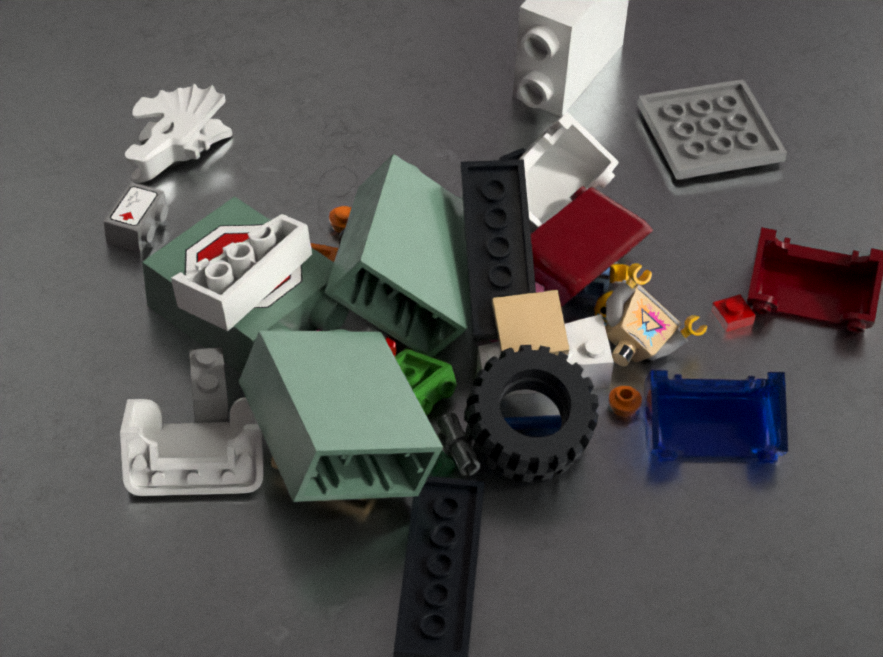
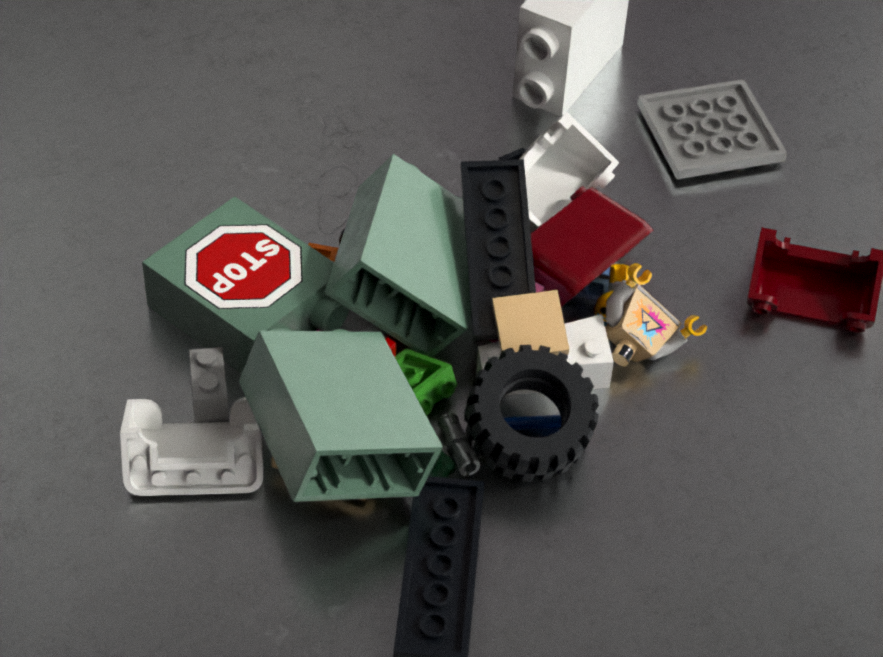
(135, 217): light grey brick -> none
(181, 131): white animal -> none
(245, 272): white wedge -> none
(338, 218): orange plate -> none
(625, 400): orange plate -> none
(716, 417): clear blue windscreen -> none
(733, 313): red plate -> none

